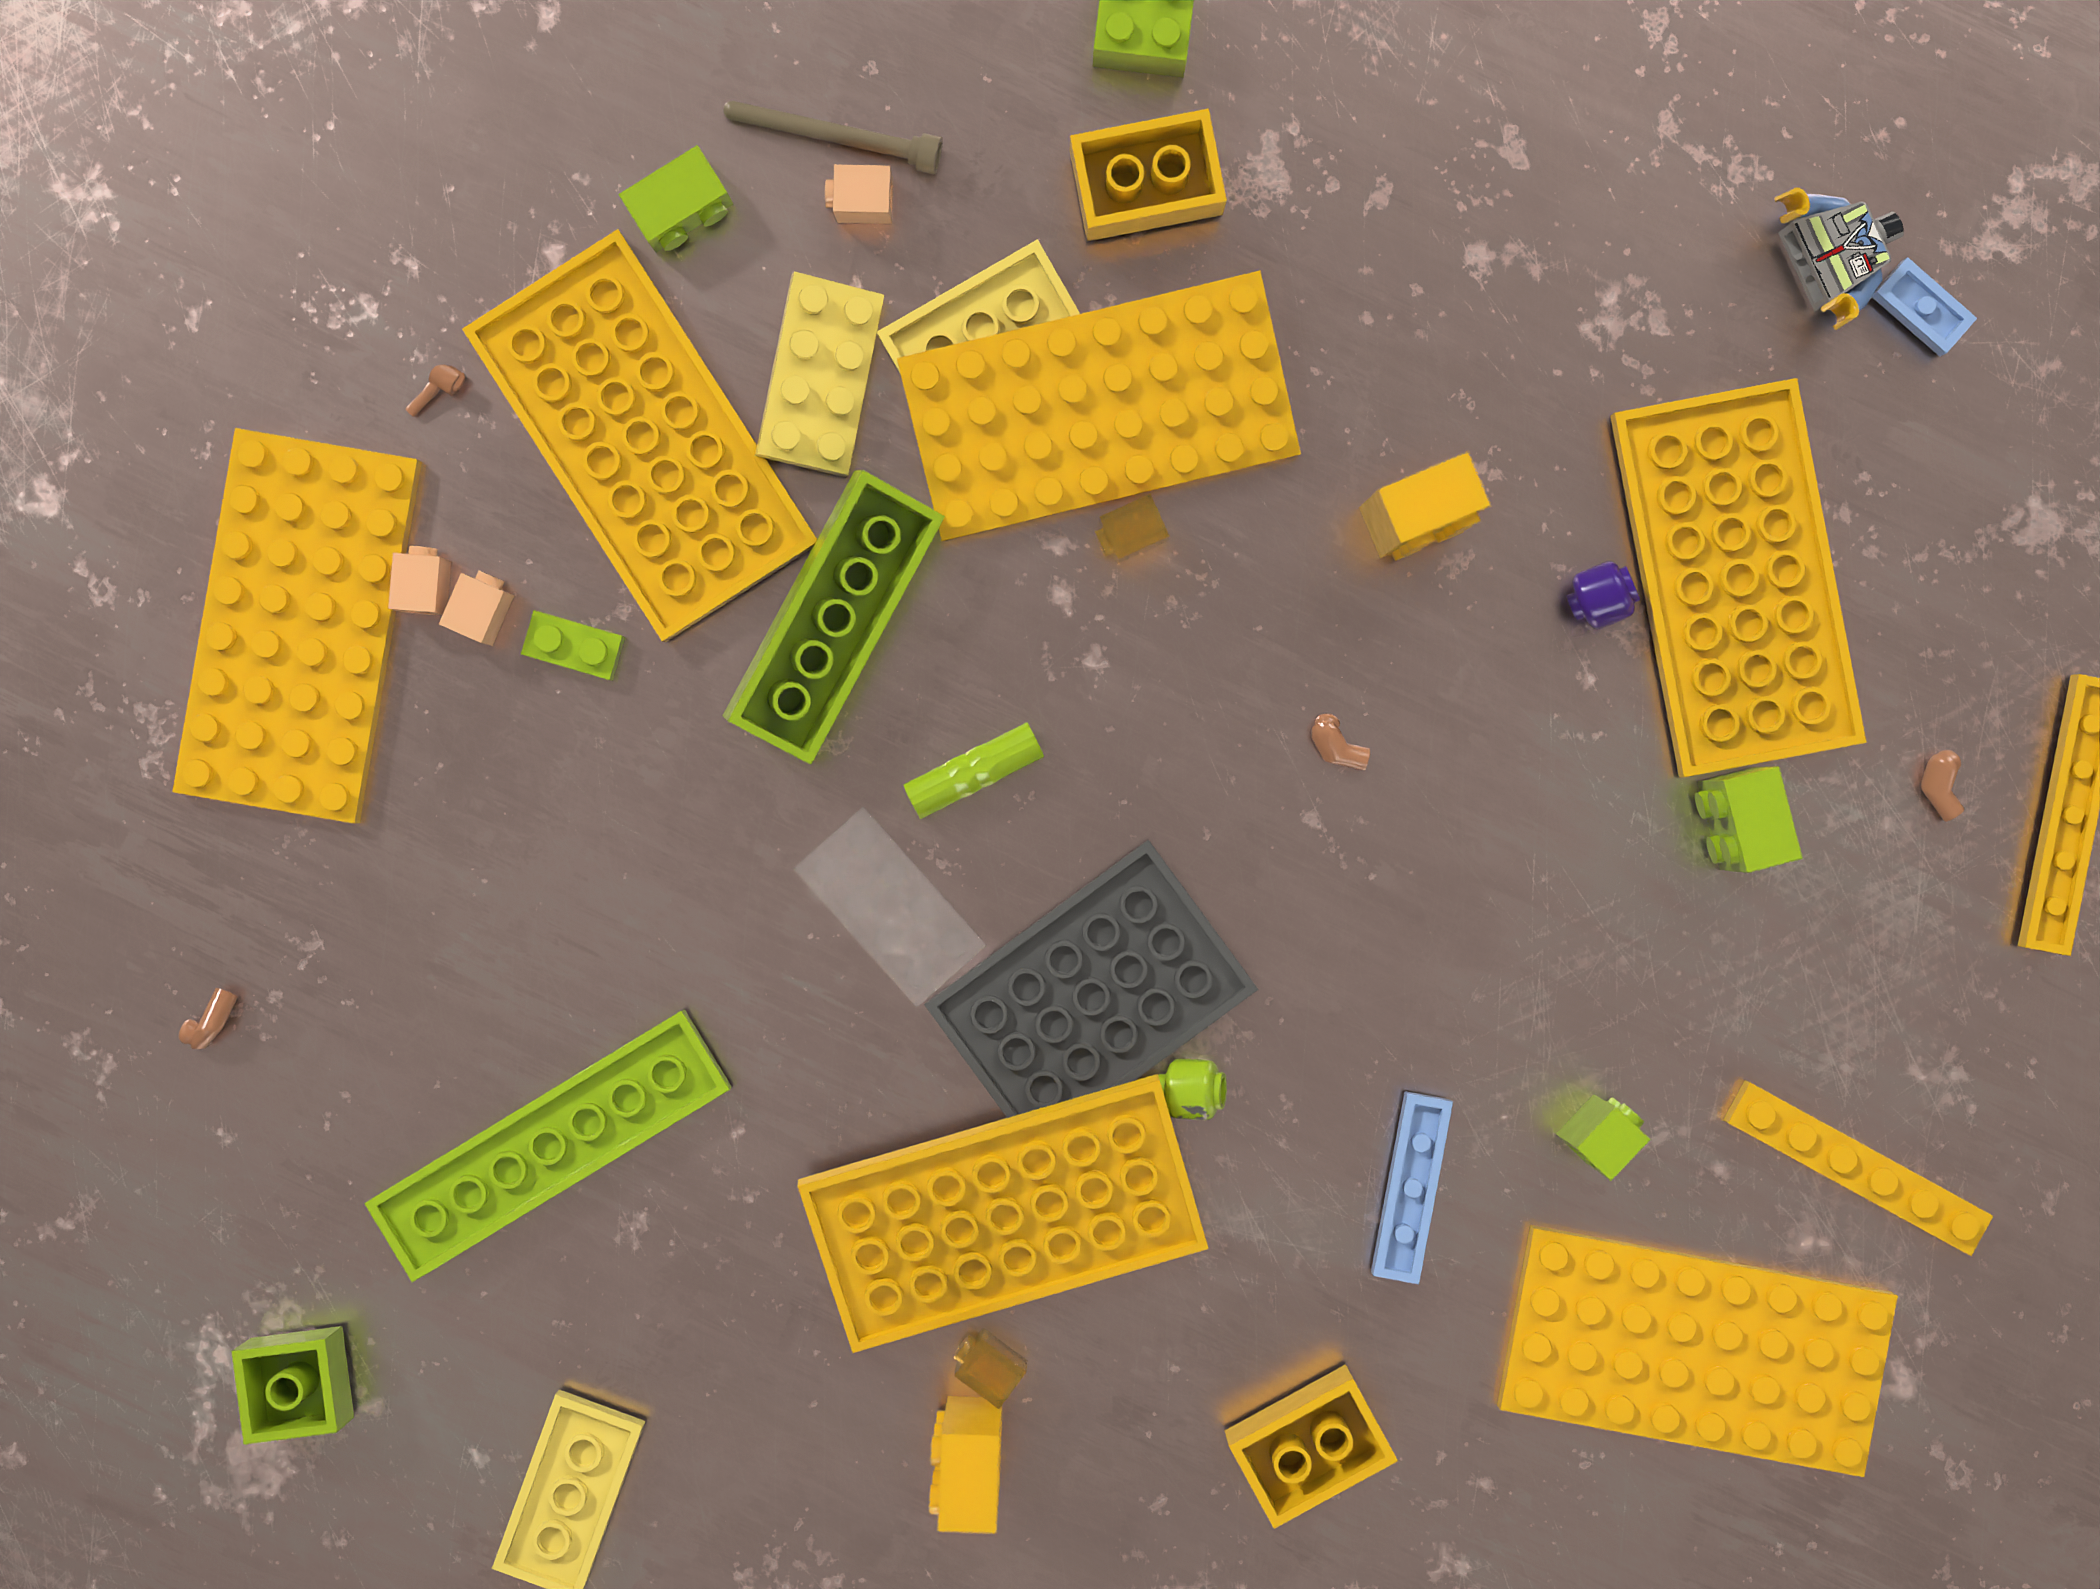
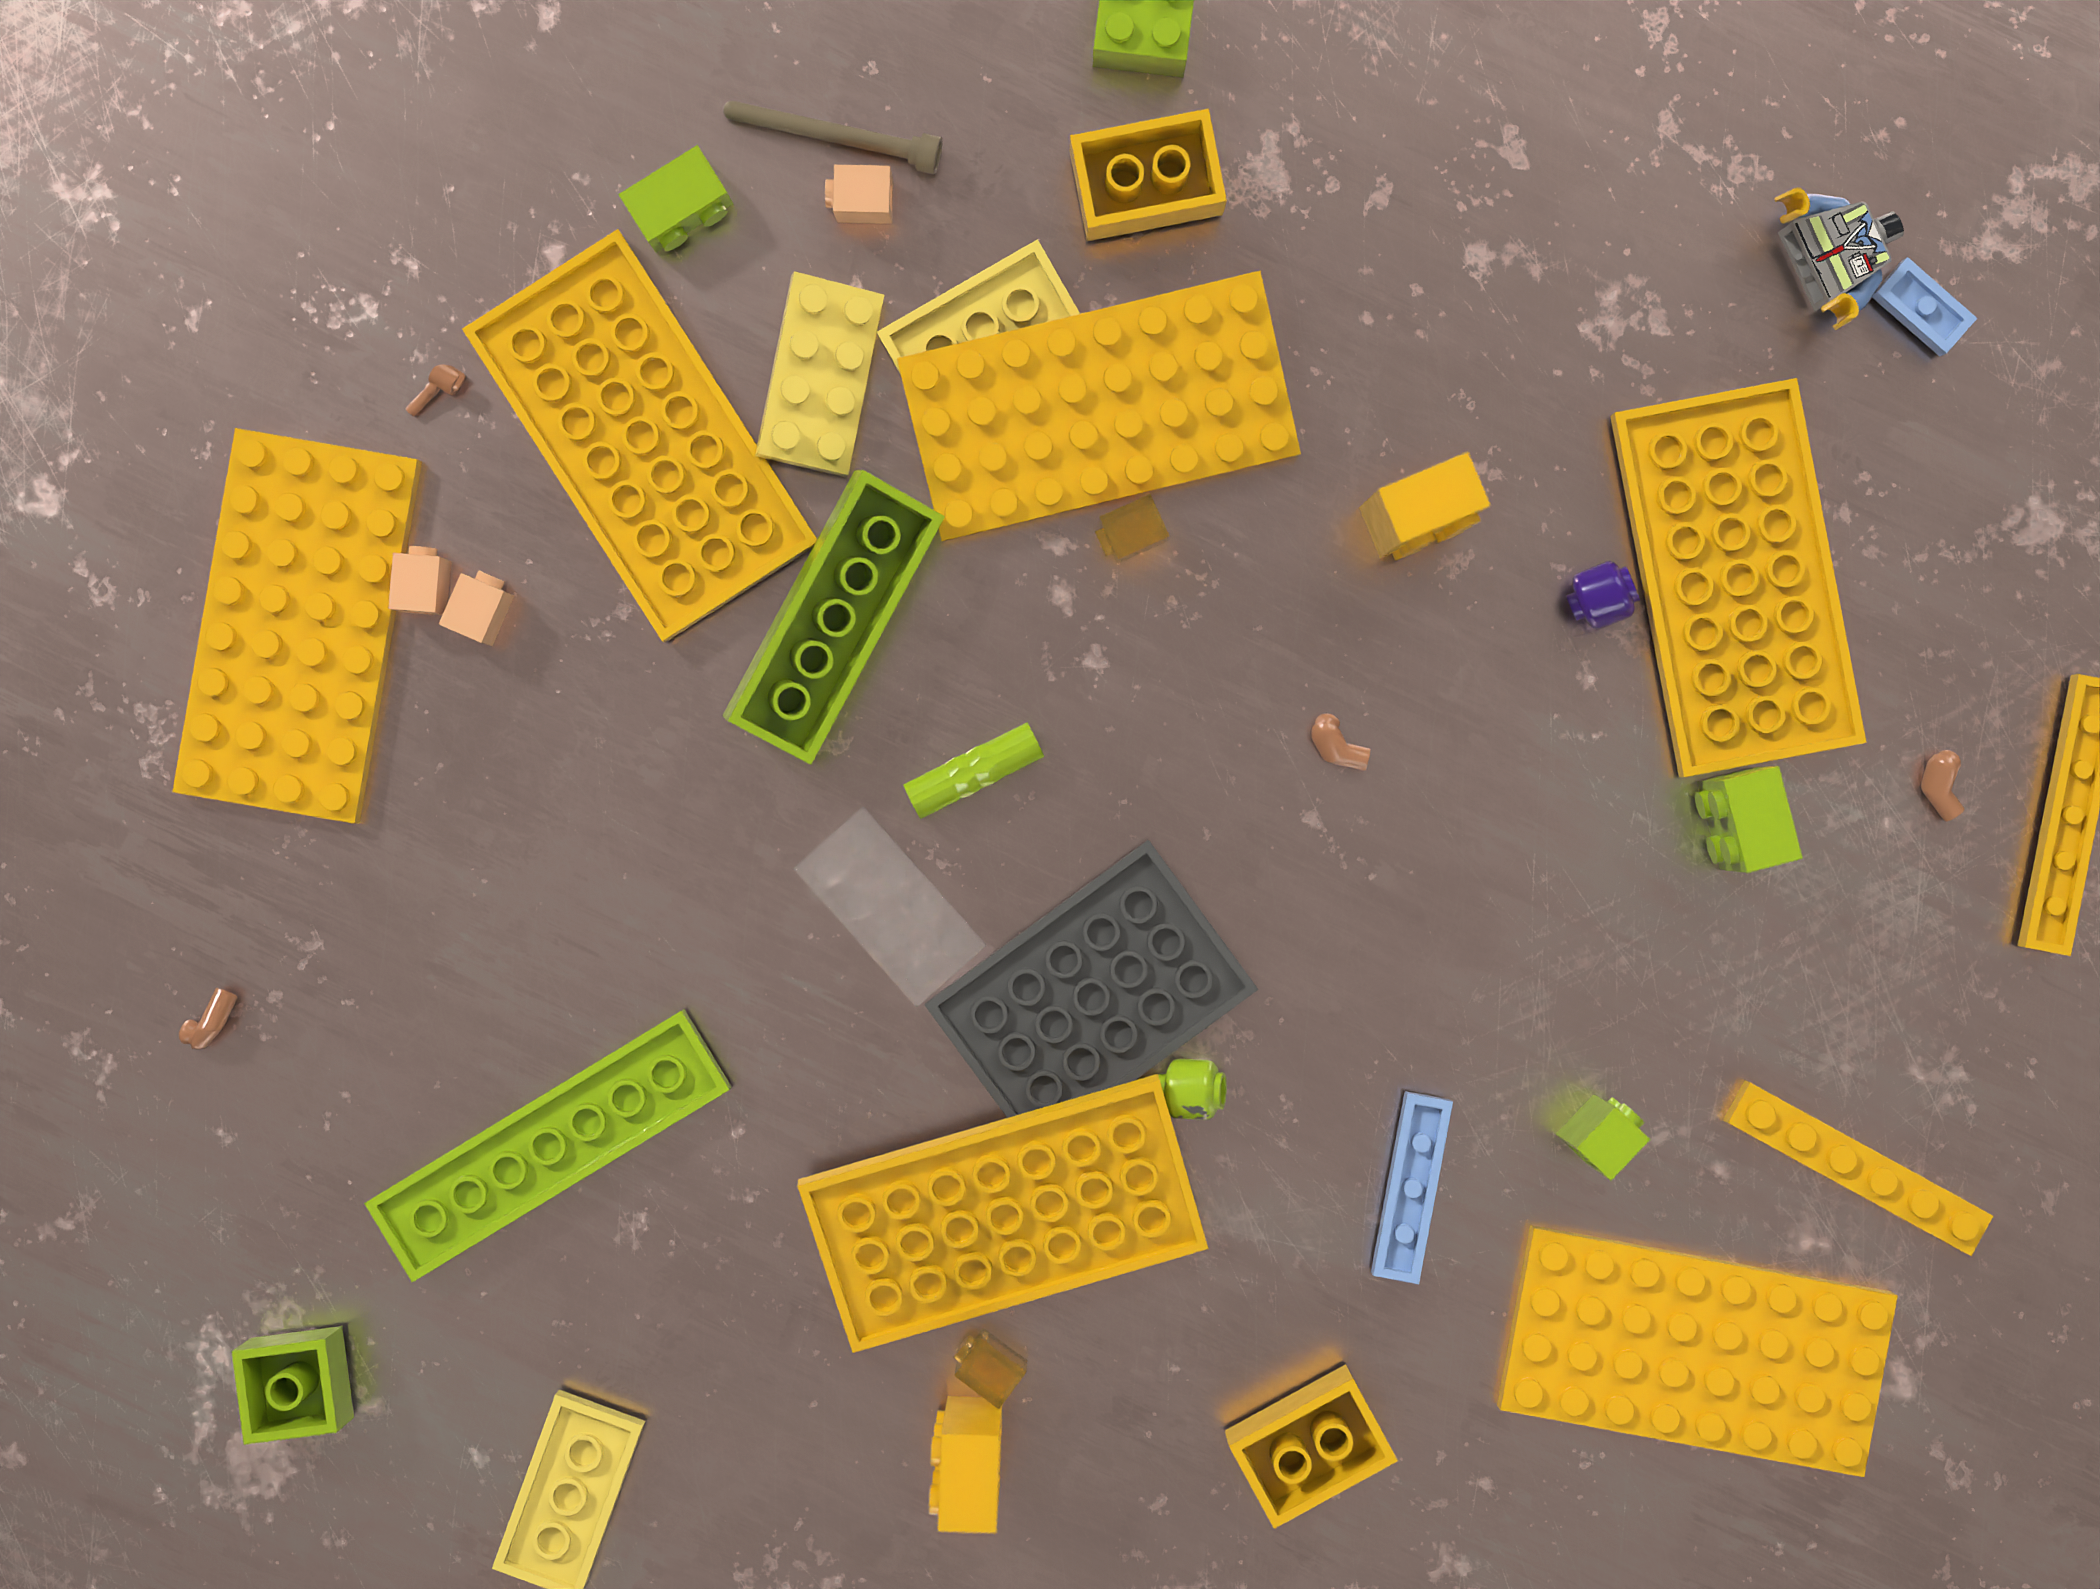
(573, 645): lime plate -> none

